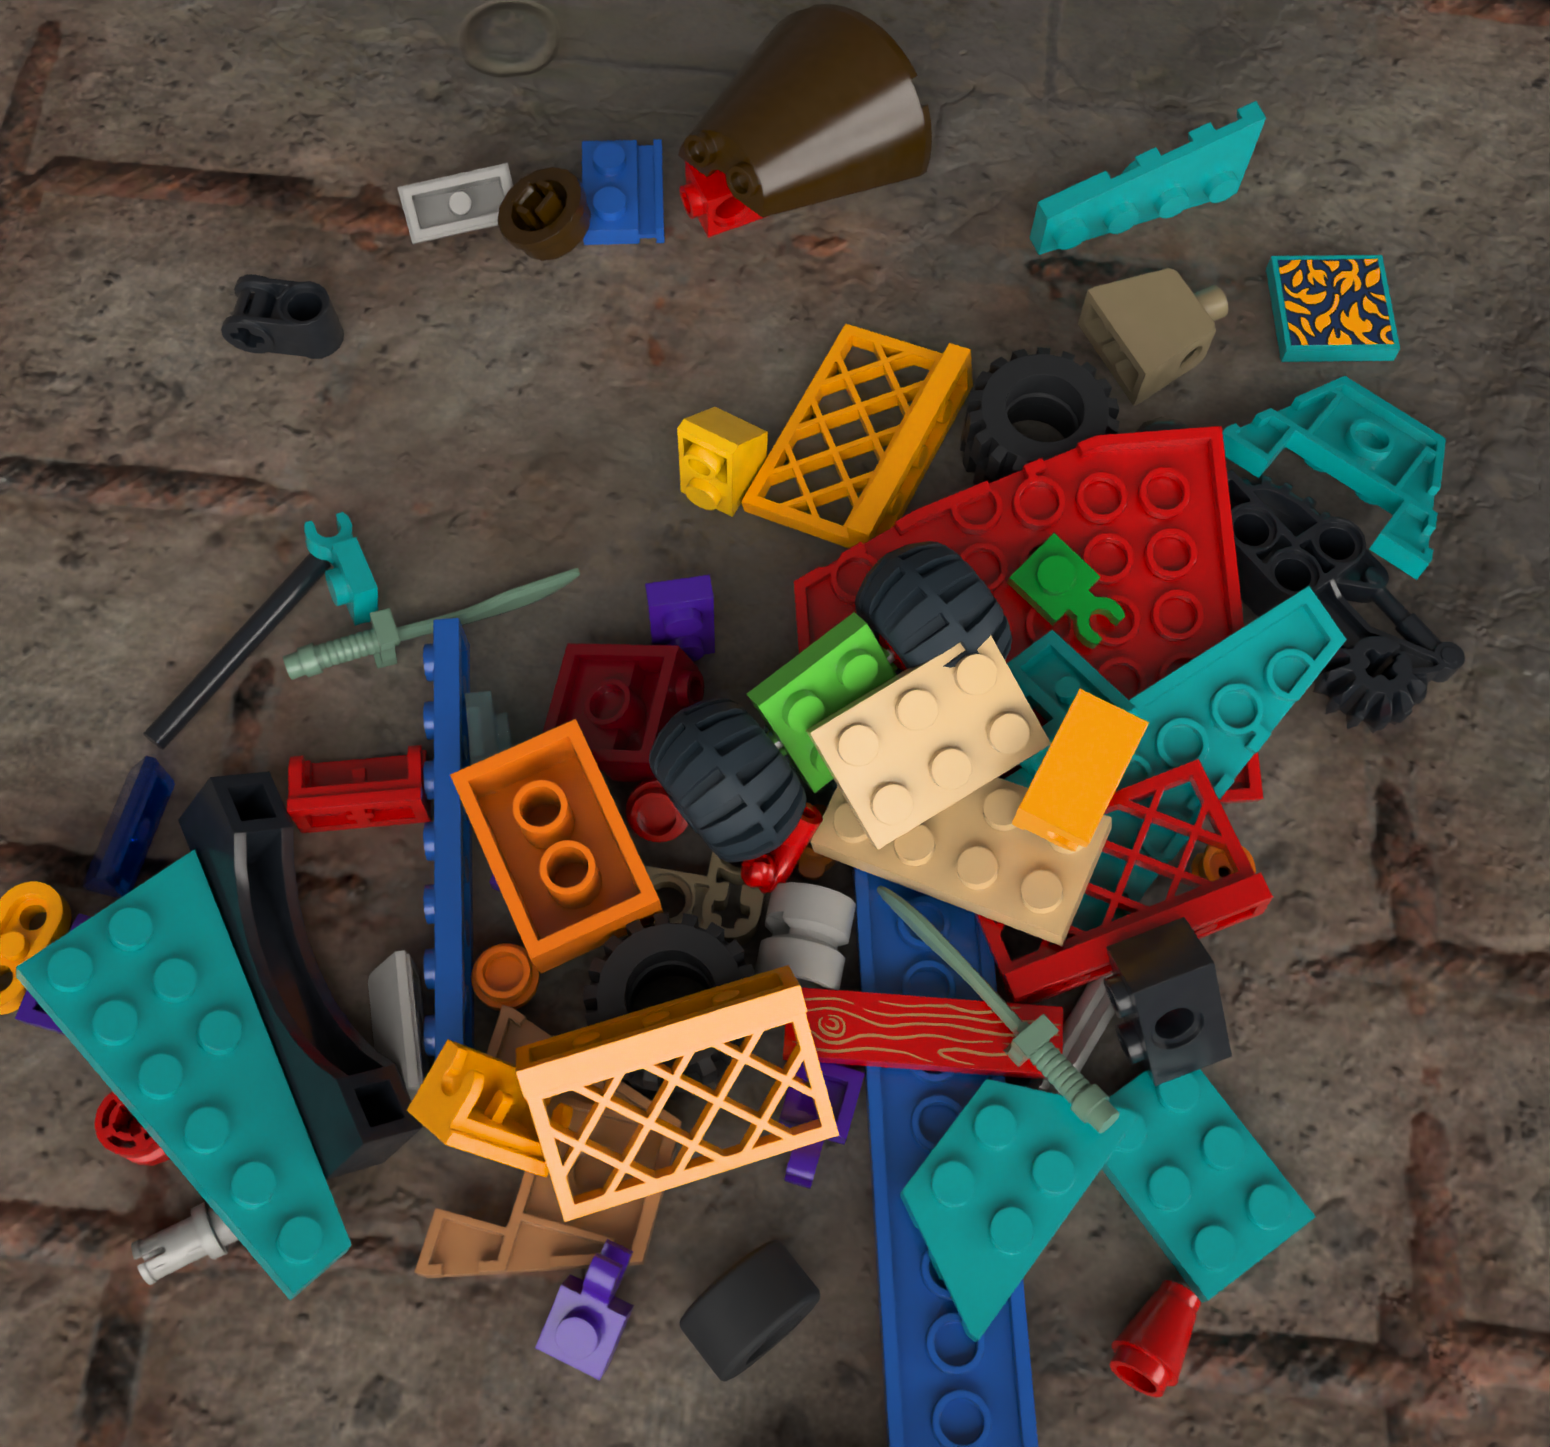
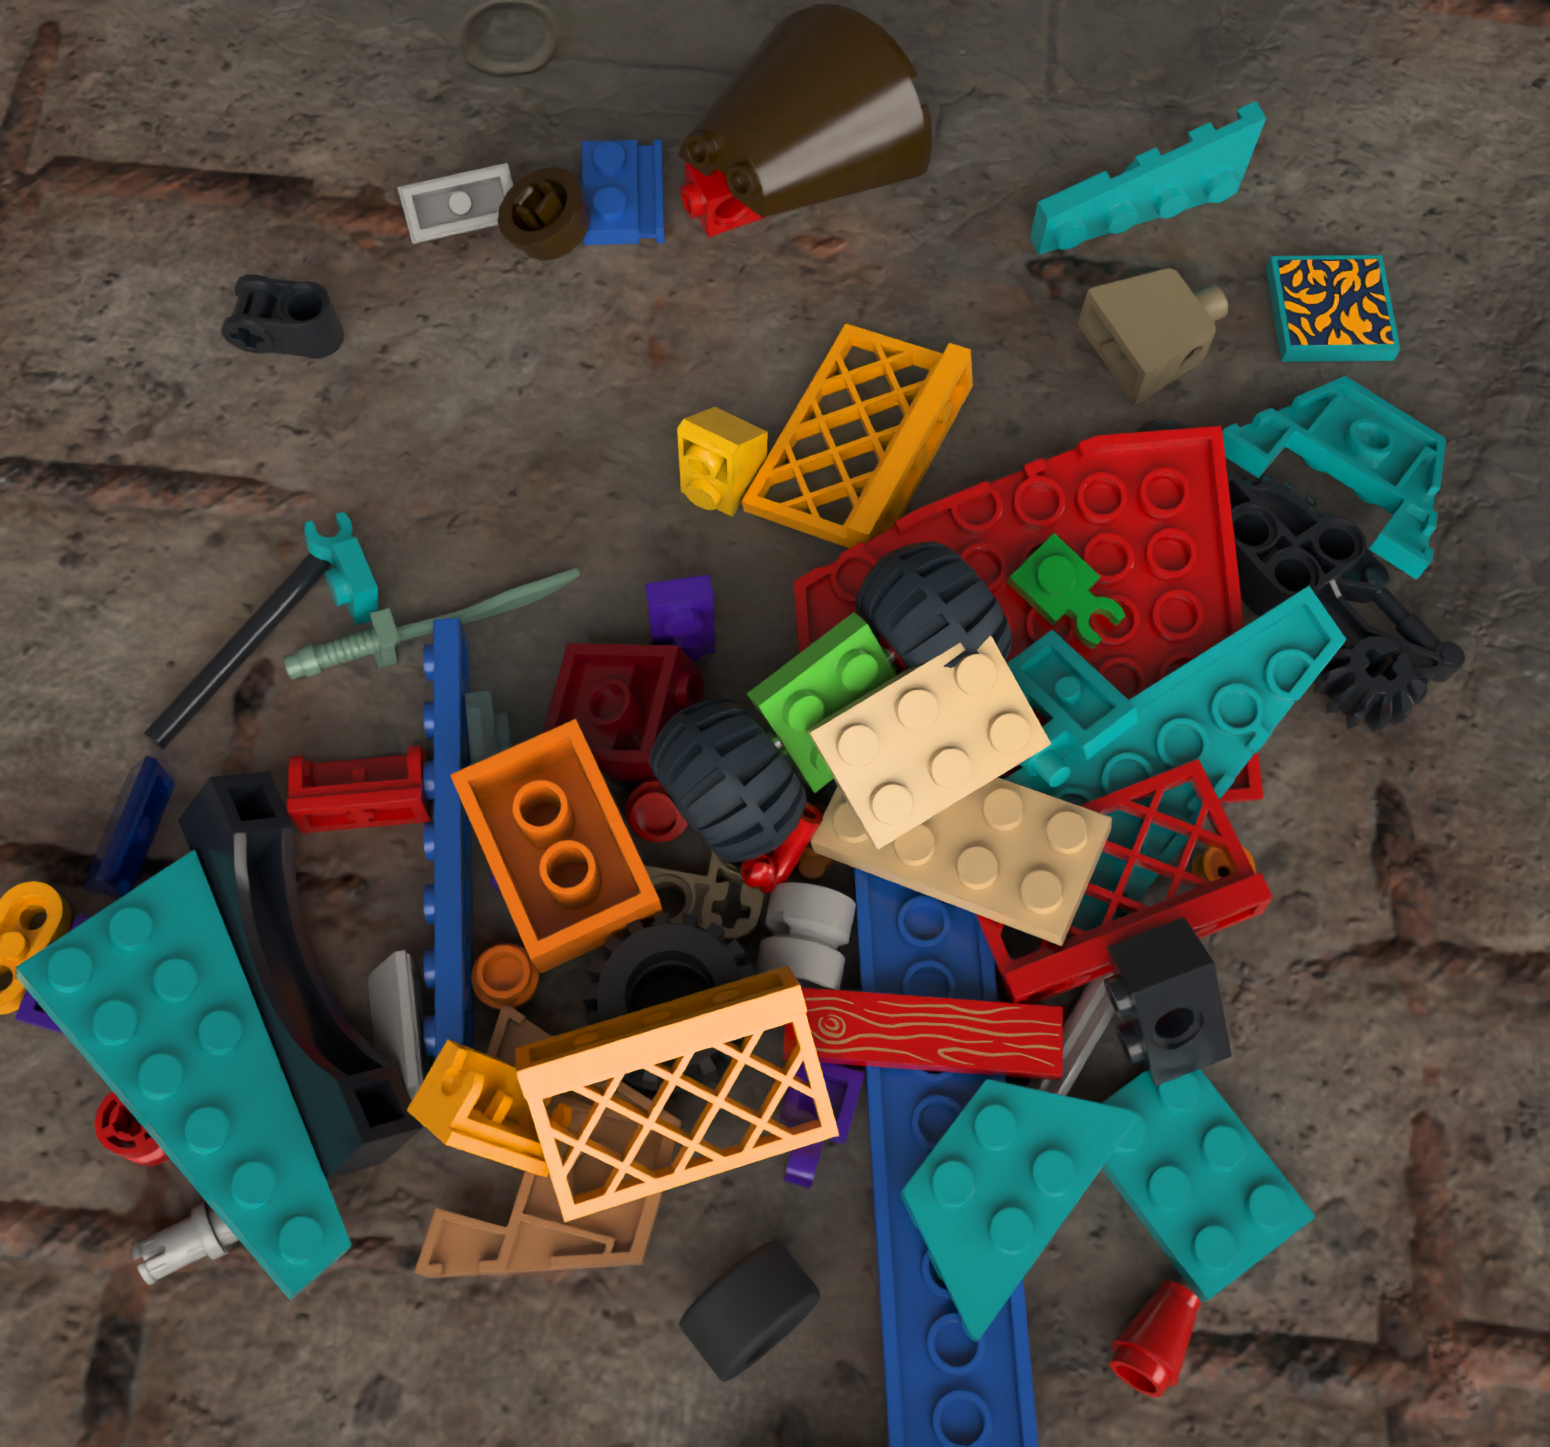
(587, 1314): plate -> none
(1031, 1041): sand green sword -> none
(1035, 389): black tyre -> none
(1080, 772): light orange hinge -> none

